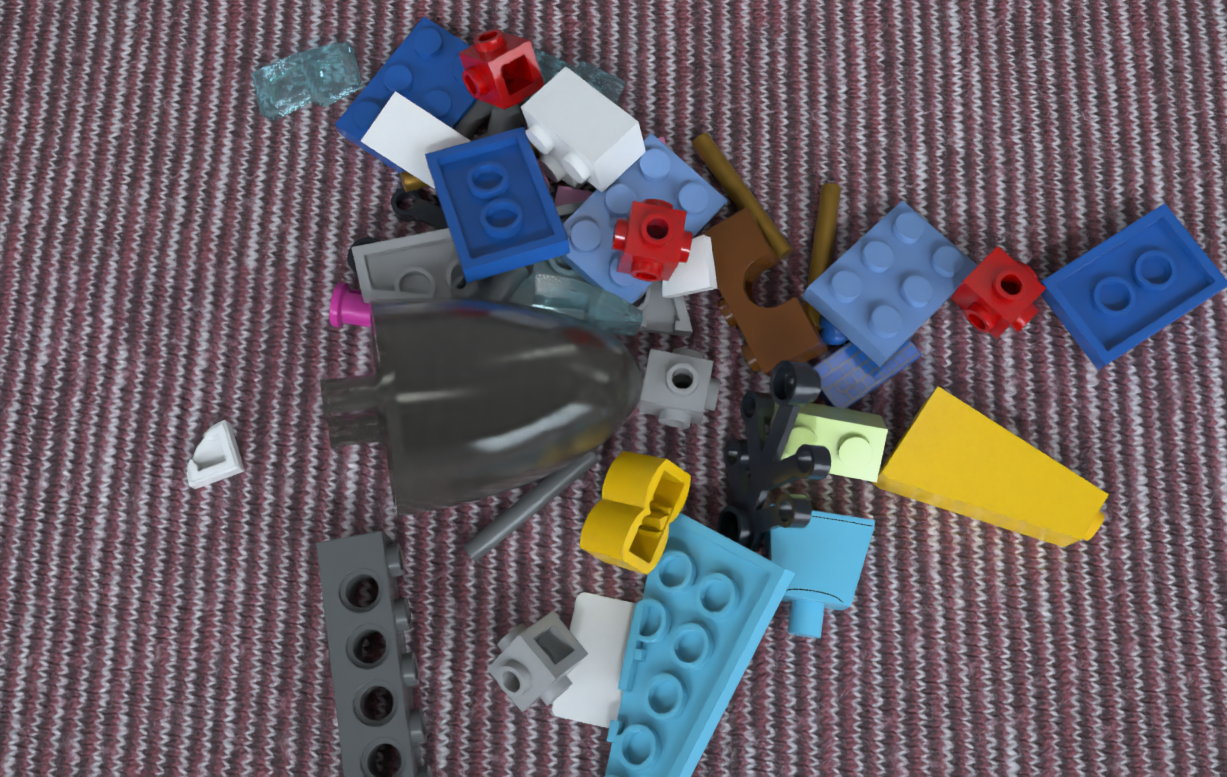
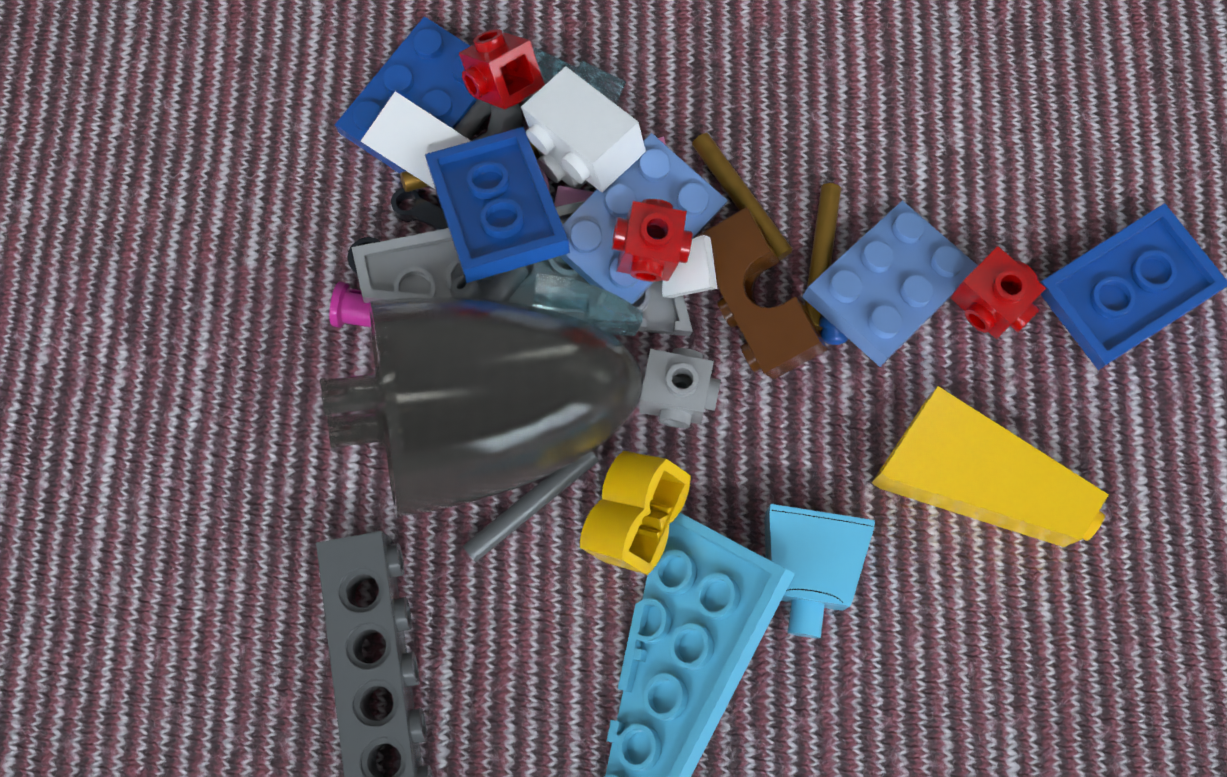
(215, 457): white tile -> none
(307, 77): clear light blue slope -> none
(537, 661): light grey brick -> none
(603, 631): white sticker -> none
(745, 522): black plant -> none
(851, 436): yellowish green brick -> none
(852, 375): blue tile -> none

